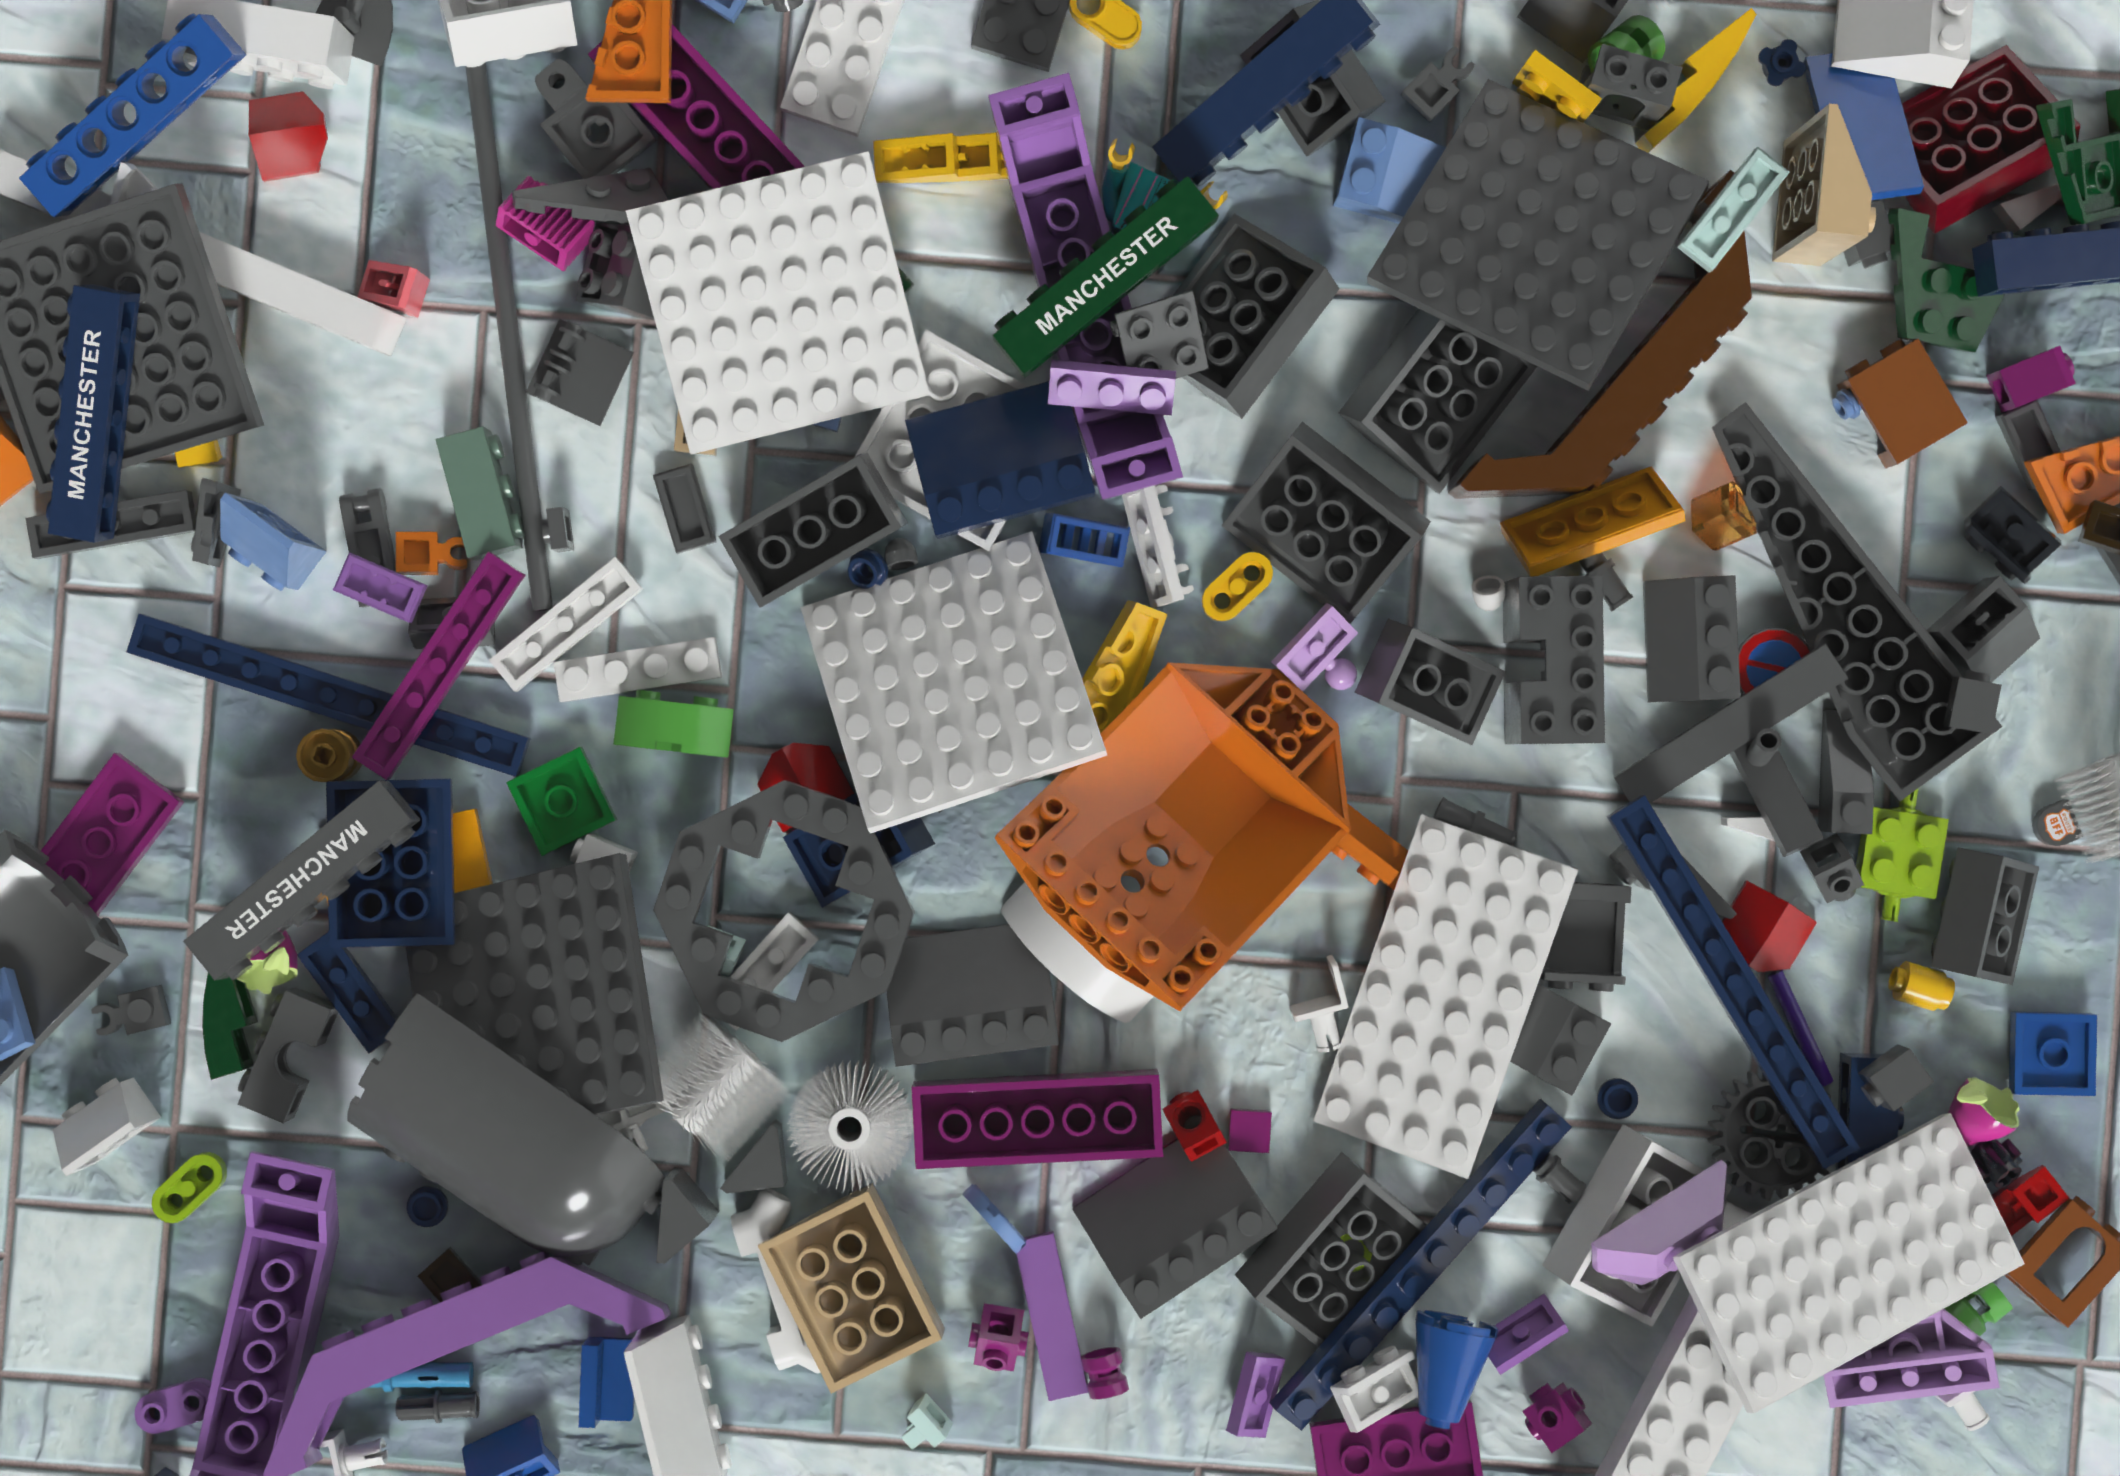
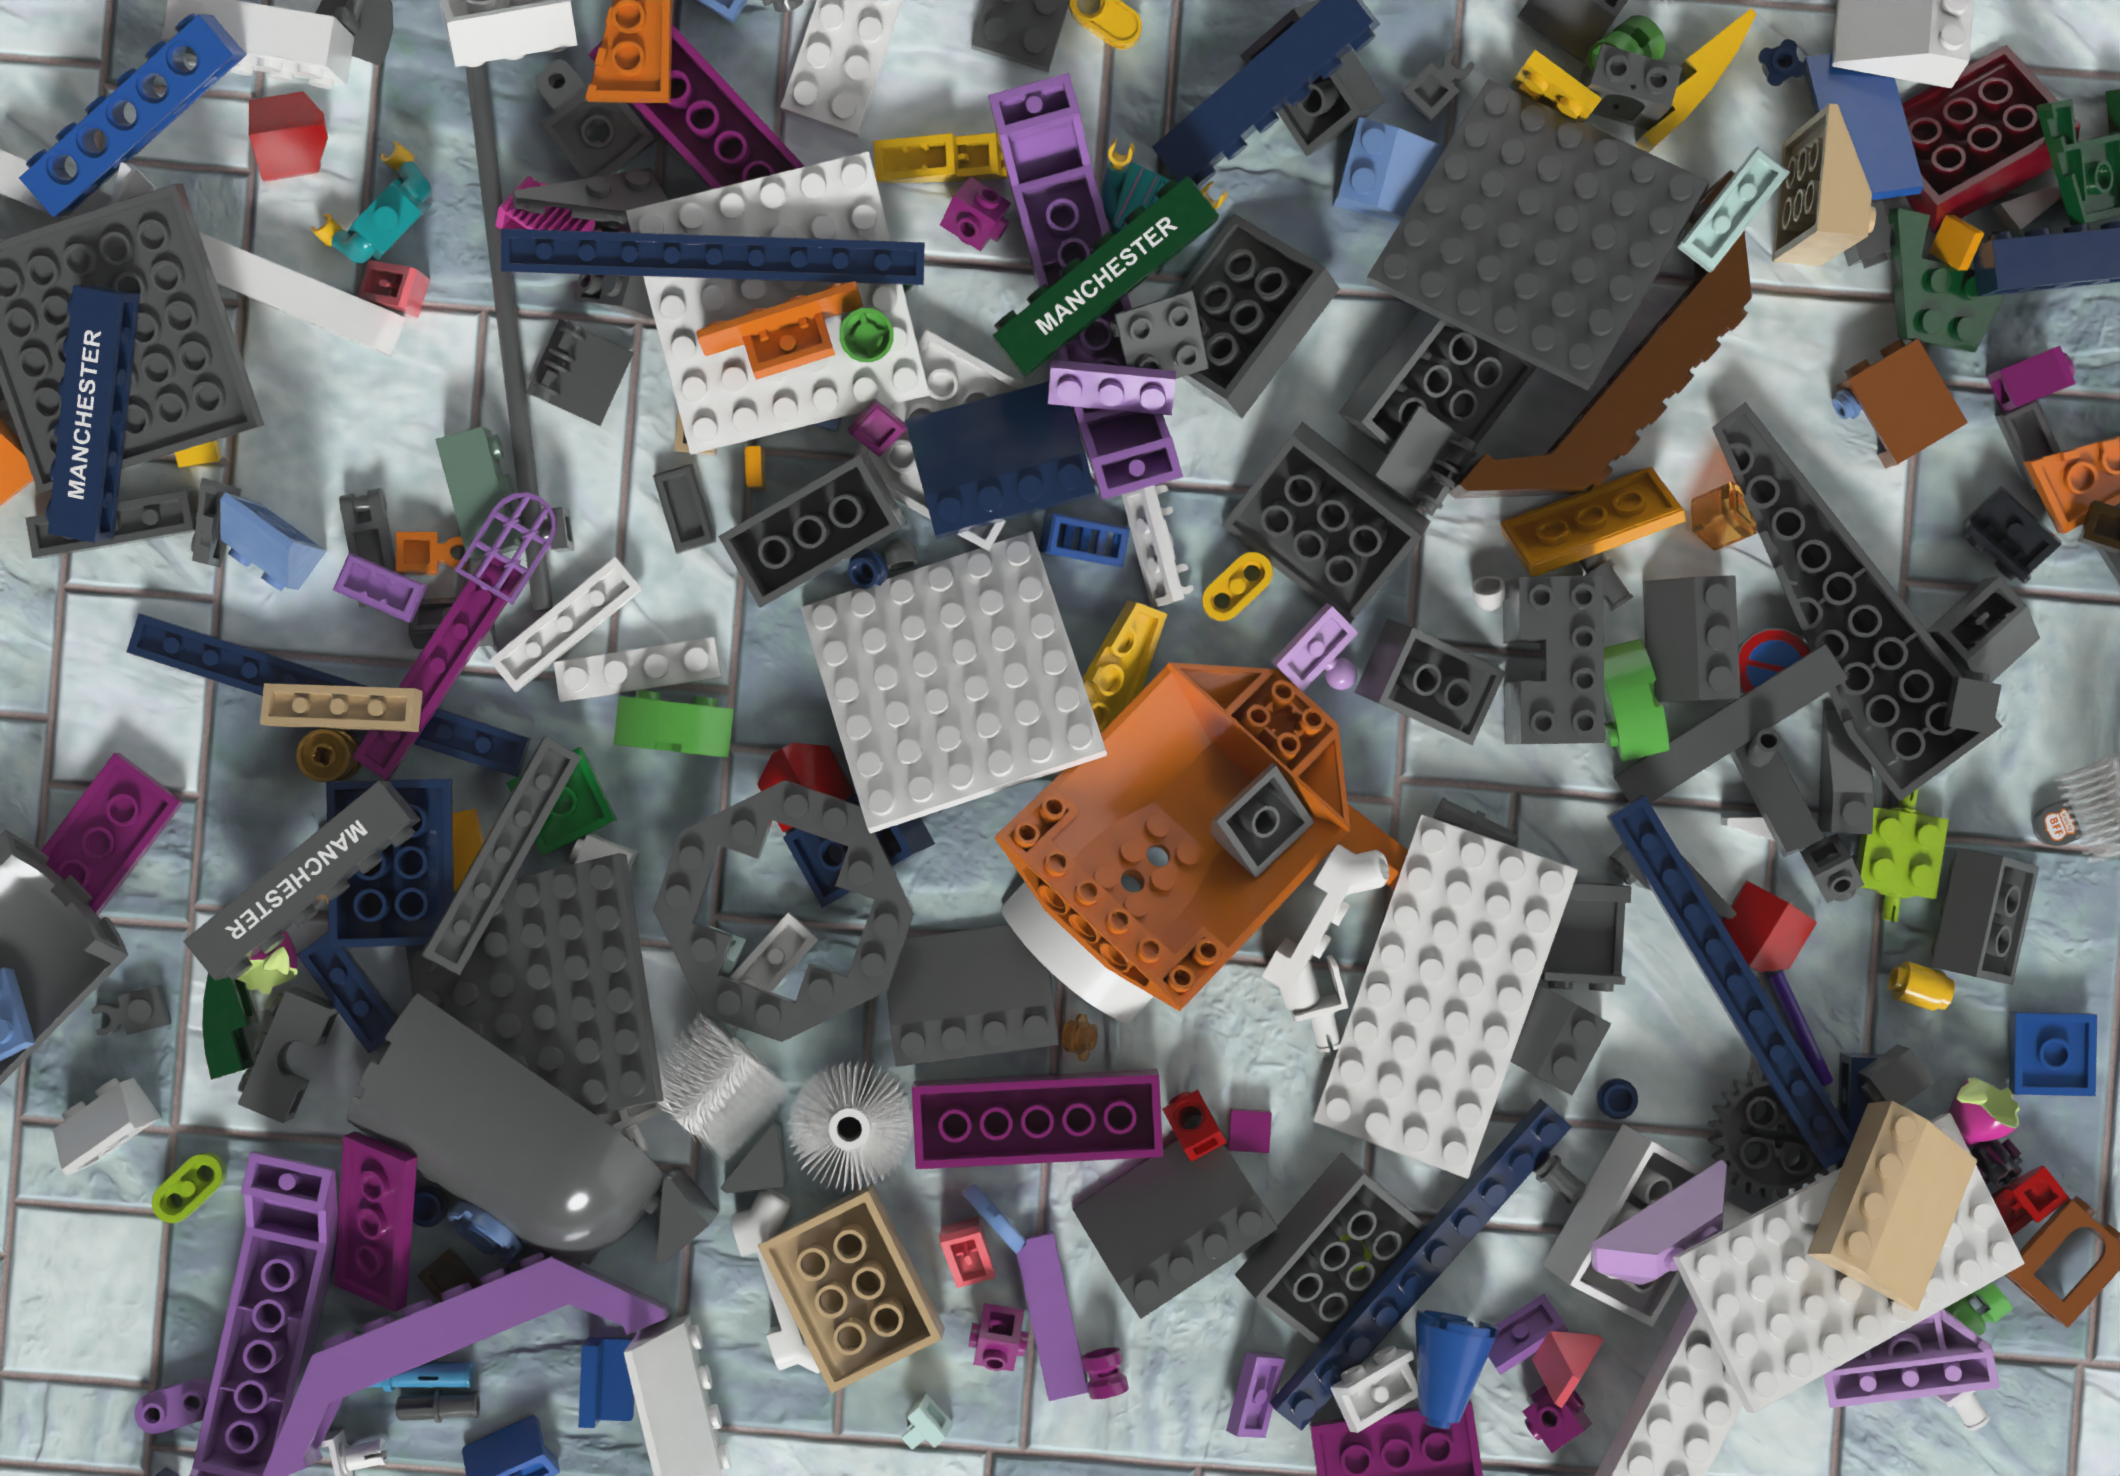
(341, 707): none -> tan plate
(375, 1221): none -> magenta plate
(387, 215): none -> teal torso
(485, 1231): none -> medium blue tile
(494, 551): none -> medium lavender window
(501, 856): none -> dark grey plate
(712, 256): none -> dark blue plate
(755, 468): none -> light orange tile
(784, 333): none -> orange bracket
(866, 335): none -> bright green wheel
(877, 428): none -> magenta tile
(967, 1252): none -> coral slope
(976, 214): none -> magenta brick
(1079, 1037): none -> clear orange plate
(1261, 821): none -> dark grey slope
(1340, 876): none -> white plate
(1425, 461): none -> dark grey hinge
(1564, 1360): none -> coral slope
(1633, 714): none -> bright green brick
(1893, 1203): none -> tan slope
(1956, 242): none -> light orange tile

